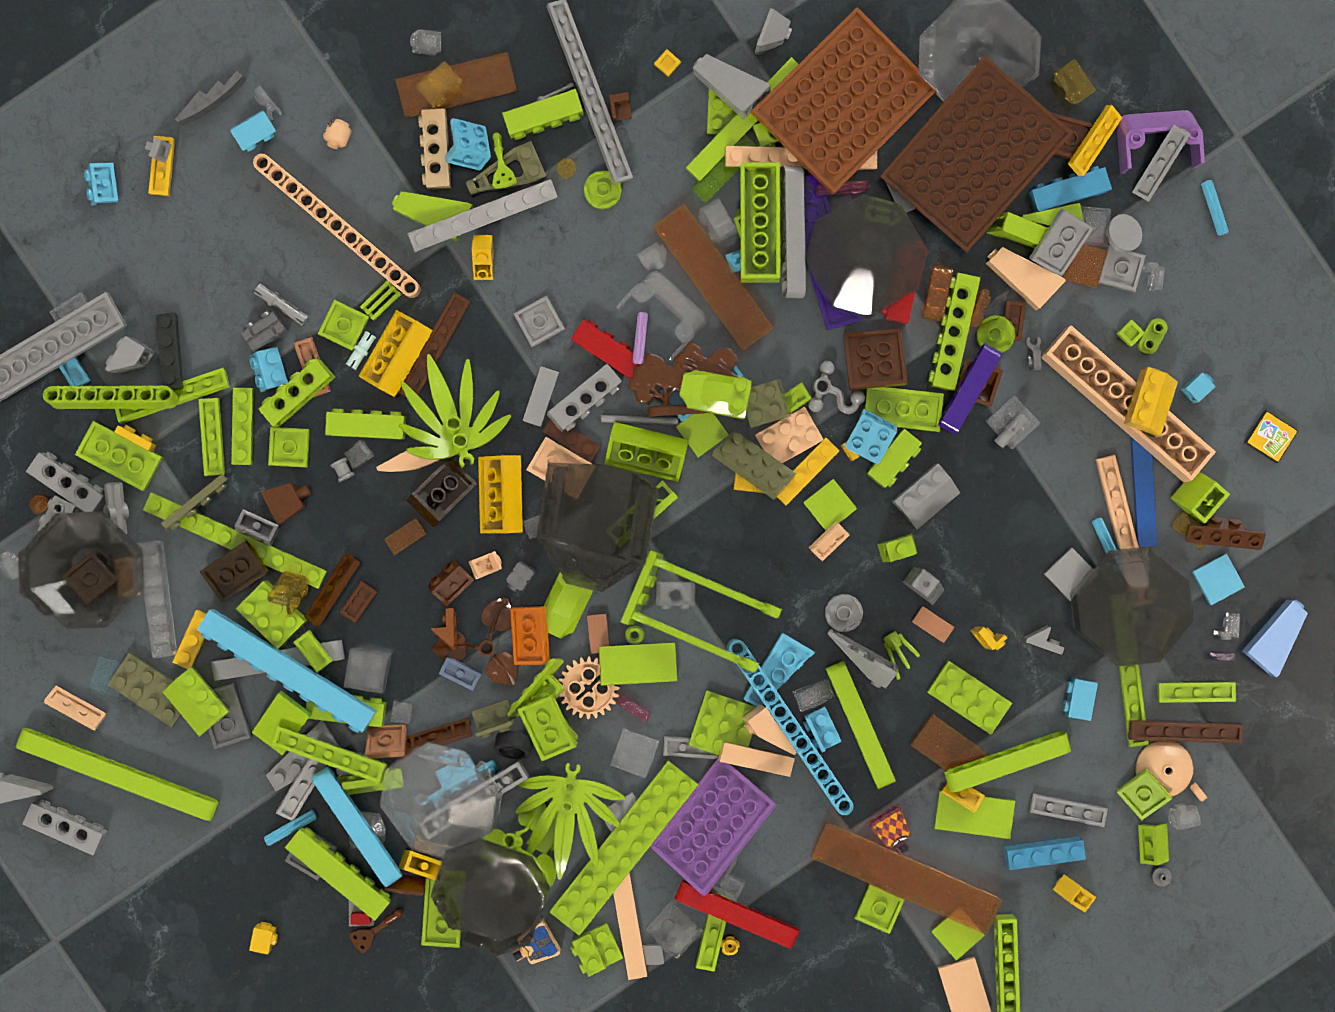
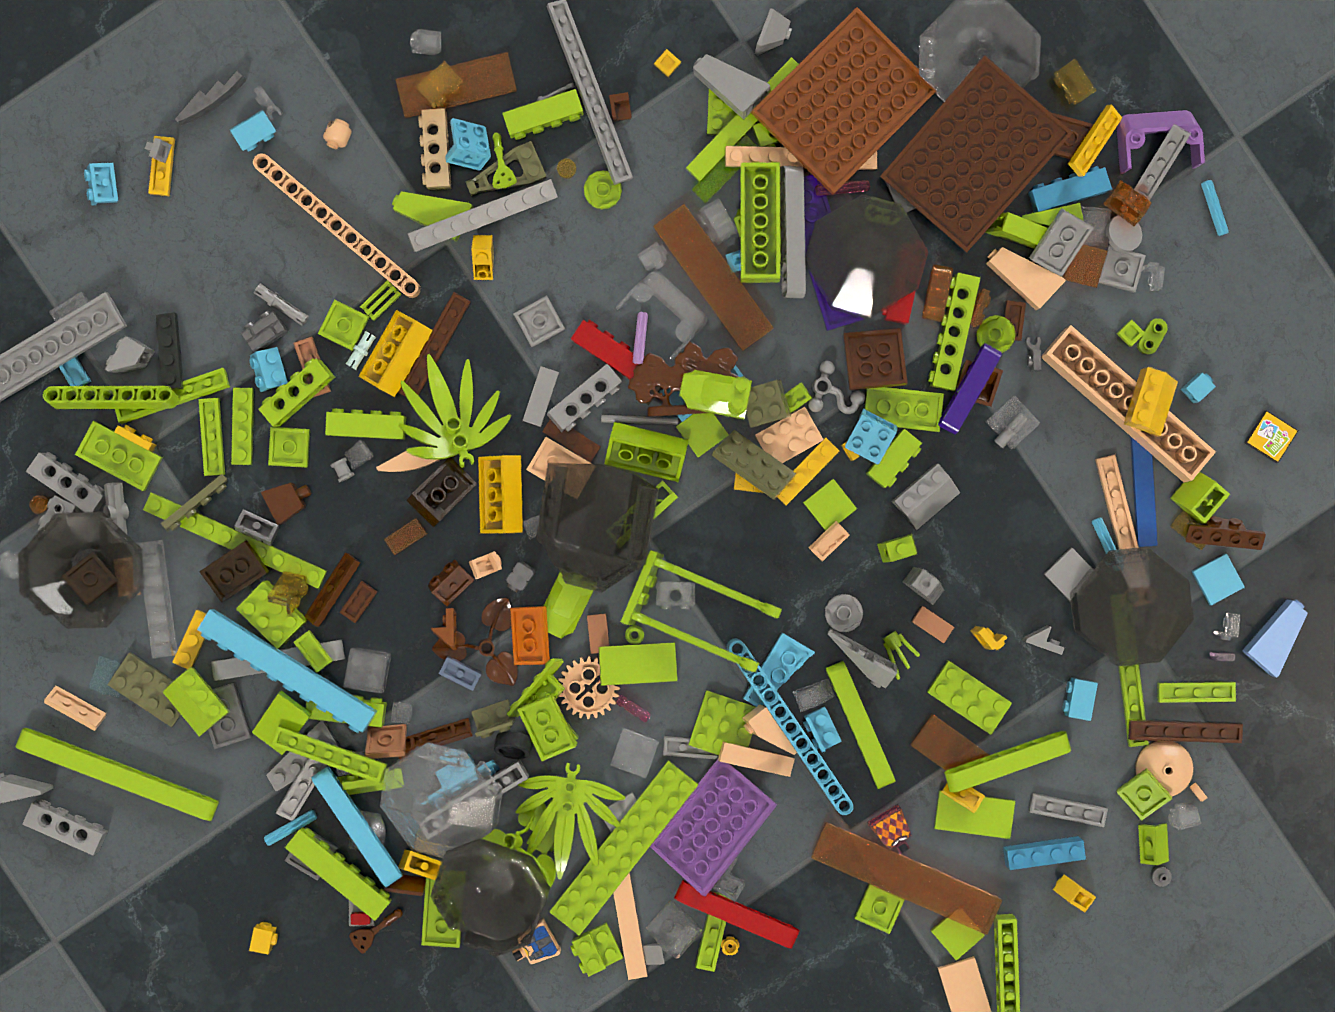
(1127, 203): none -> clear orange brick

